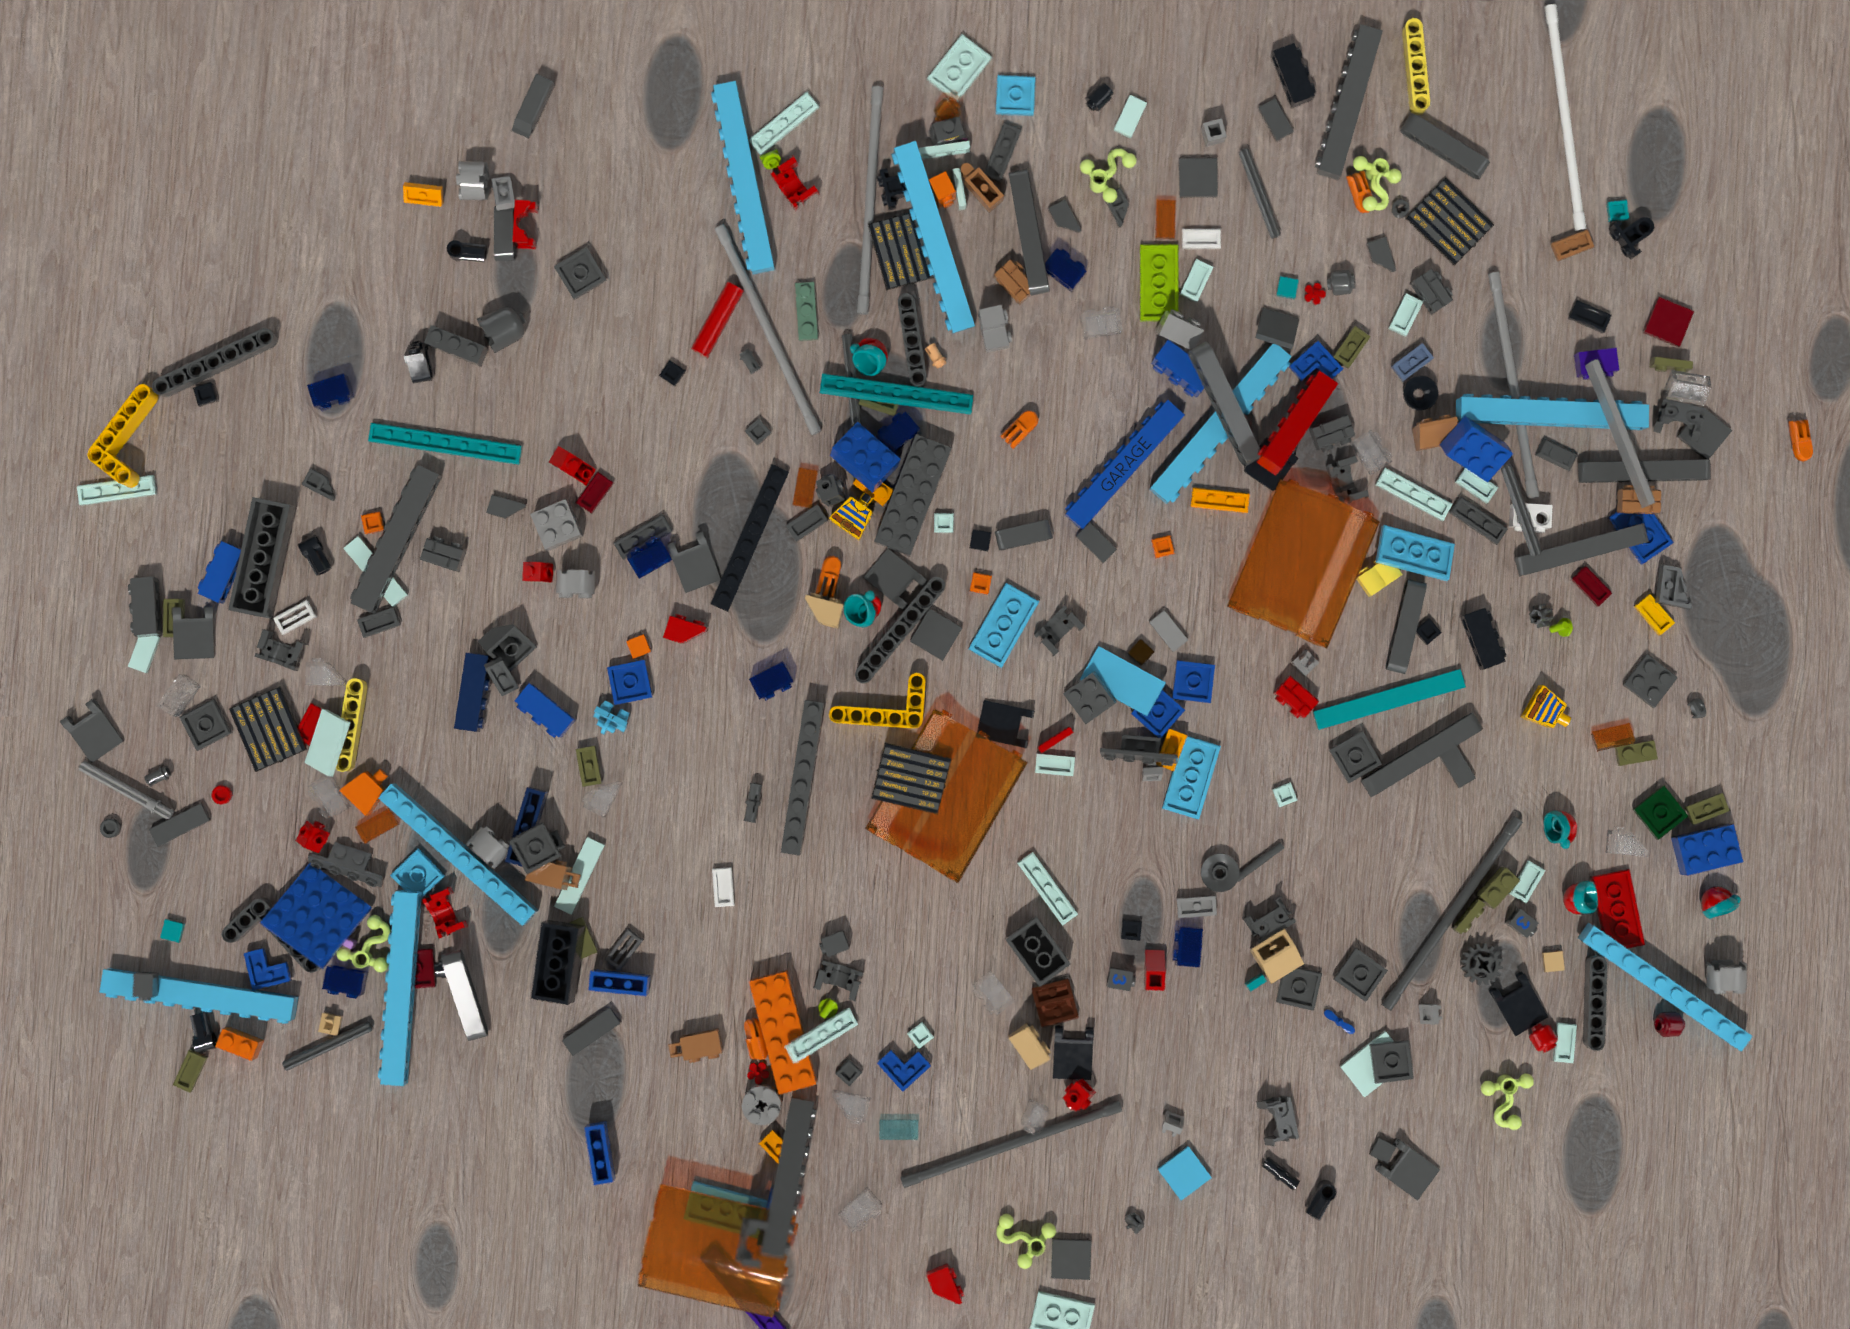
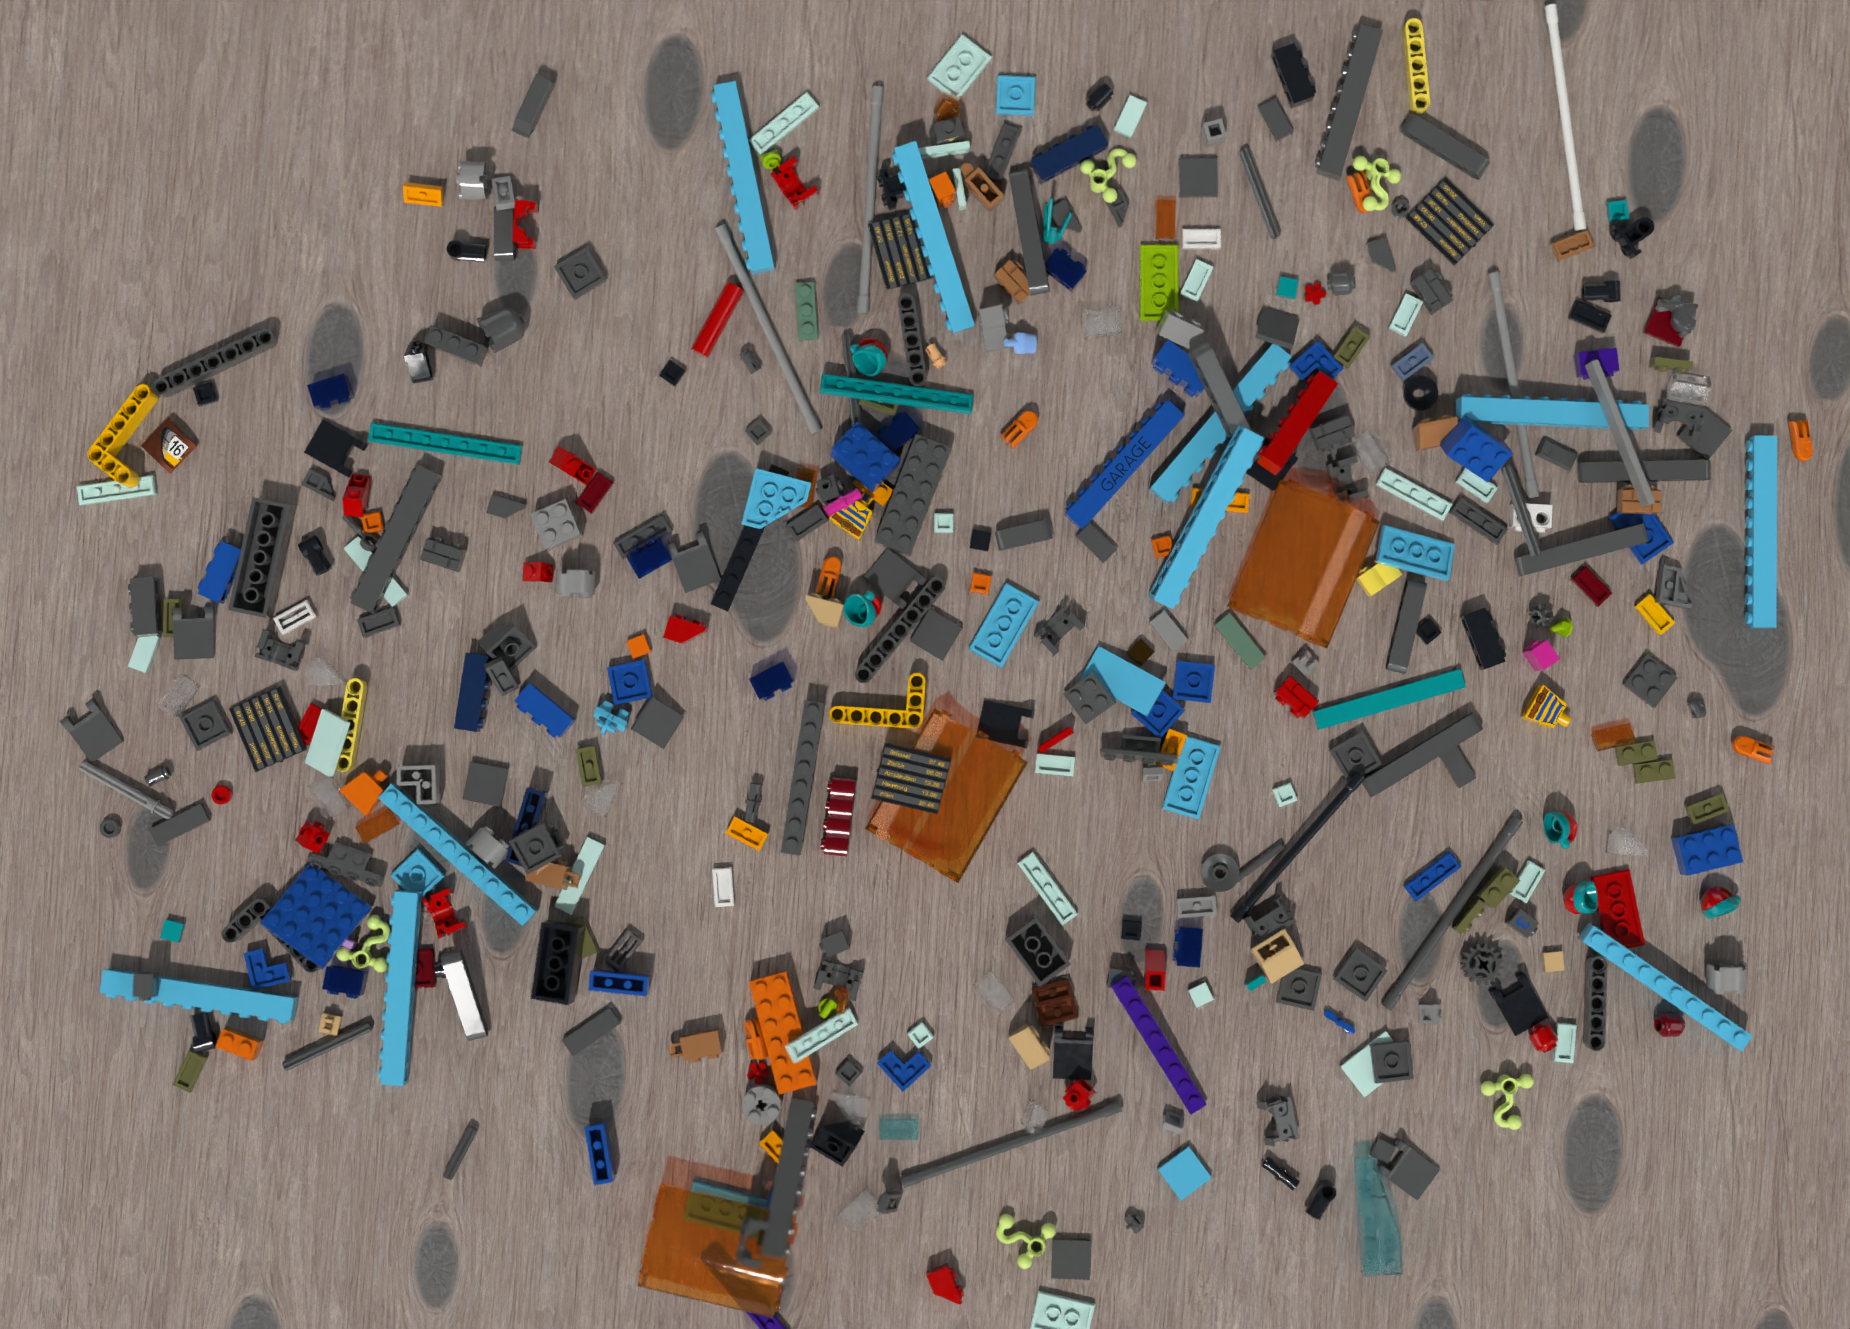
(169, 445): none -> slope
(333, 447): none -> black flag
(356, 495): none -> red slope
(357, 529): none -> dark grey piece
(426, 781): none -> light grey brick
(460, 1152): none -> dark grey axle
(485, 784): none -> dark grey tile
(657, 722): none -> dark grey tile
(746, 833): none -> light orange plate
(772, 497): none -> medium azure plate
(837, 1141): none -> black slope
(839, 816): none -> dark red brick
(842, 502): none -> dark pink pin
(843, 1000): none -> clear orange arm
(889, 1202): none -> dark grey plate
(1022, 343): none -> light blue piece
(1050, 233): none -> teal plant
(1068, 154): none -> dark blue brick
(1158, 1044): none -> dark purple plate
(1200, 994): none -> light aqua tile
(1206, 516): none -> medium azure brick
(1240, 641): none -> sand green tile
(1242, 910): none -> black piece
(1376, 1224): none -> clear light blue wedge
(1432, 876): none -> blue tile
(1540, 654): none -> dark pink brick
(1607, 291): none -> black piece
(1653, 771): none -> olive plate
(1660, 812): dark green plate -> none
(1682, 314): none -> dark grey animal
(1753, 748): none -> orange arm
(1762, 532): none -> medium azure brick

